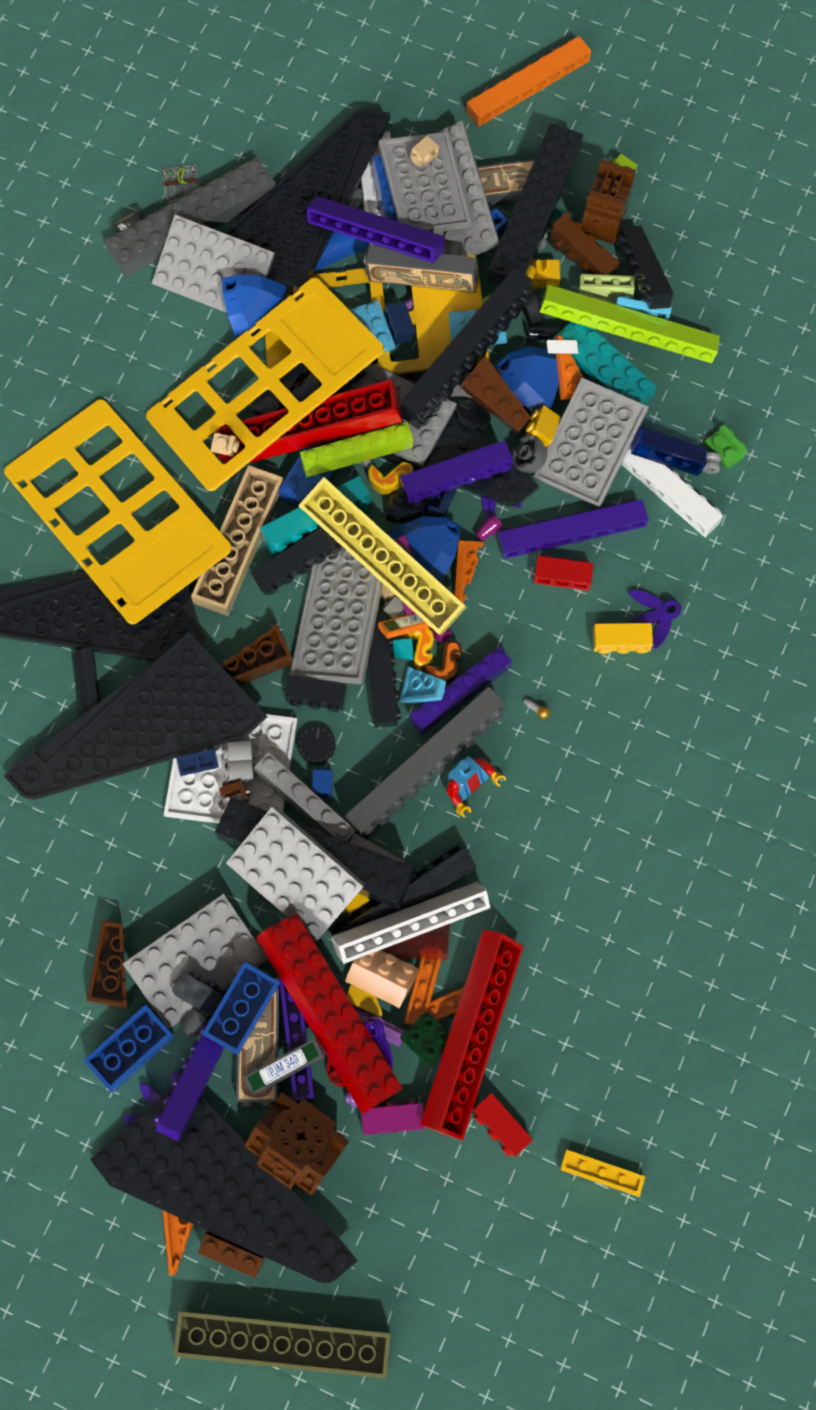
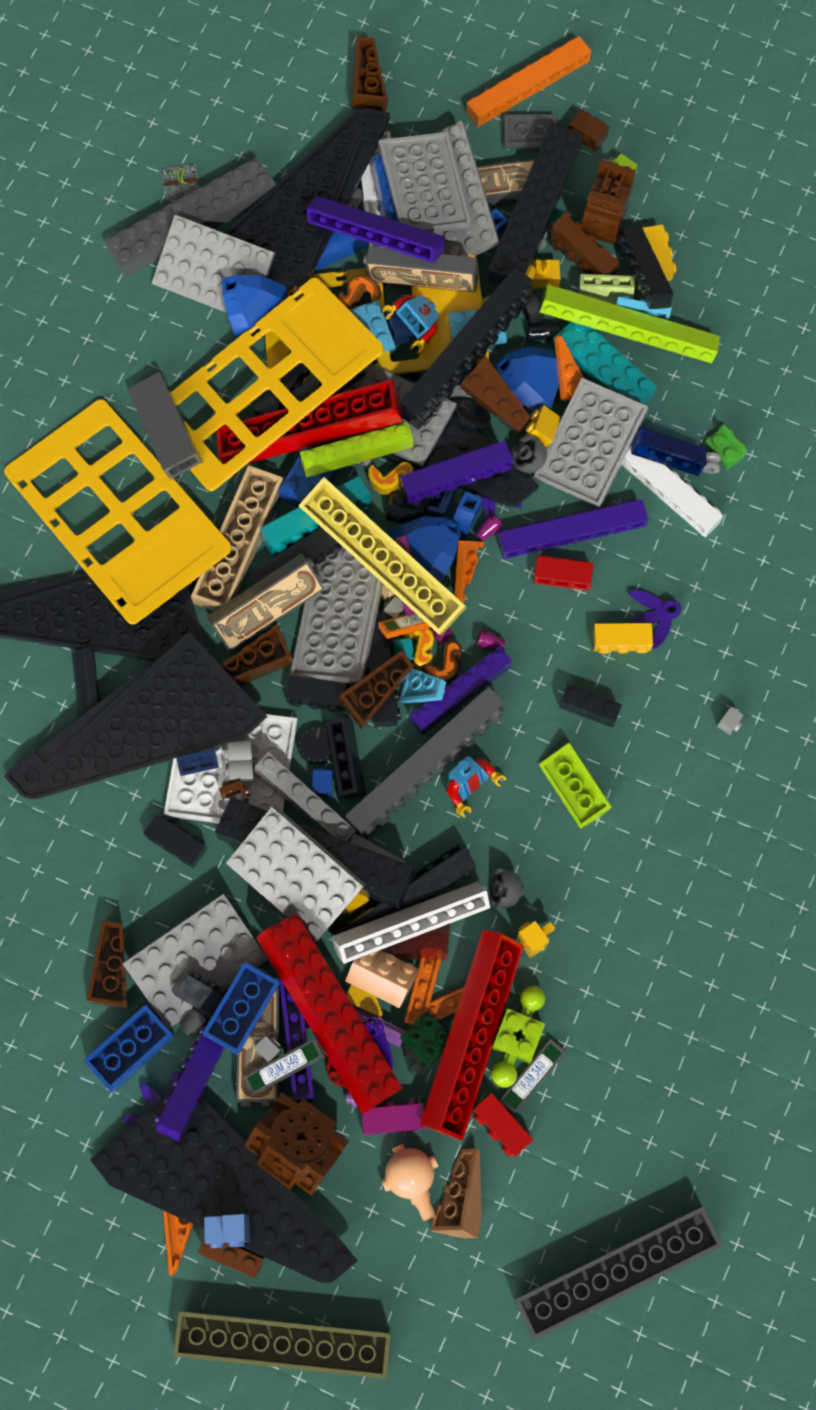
(126, 221): clear smoke tile -> none
(165, 425): none -> dark grey brick
(175, 840): none -> black brick
(224, 444): tan bracket -> none
(227, 1229): none -> medium blue brick
(266, 602): none -> brick
(268, 1048): none -> light grey plate
(345, 757): none -> black brick
(356, 288): none -> dark orange animal
(368, 84): none -> reddish brown wedge
(372, 691): none -> reddish brown wedge
(410, 1176): none -> light nougat piece
(417, 315): none -> dark azure torso
(419, 1066): none -> clear smoke bracket
(424, 152): tan brick -> none
(461, 1206): none -> medium nougat wedge
(467, 513): none -> blue slope
(489, 640): none -> magenta cone
(504, 1072): none -> lime brick
(506, 888): none -> dark grey cylinder
(526, 130): none -> dark grey plate
(532, 1076): none -> tile
(533, 937): none -> yellow brick
(542, 711): piece -> none
(562, 346): white sticker -> none
(575, 785): none -> lime slope
(590, 706): none -> black brick
(593, 130): none -> reddish brown brick
(602, 1173): yellow plate -> none
(617, 1272): none -> dark grey brick
(659, 240): none -> yellow brick
(731, 721): none -> light grey plate

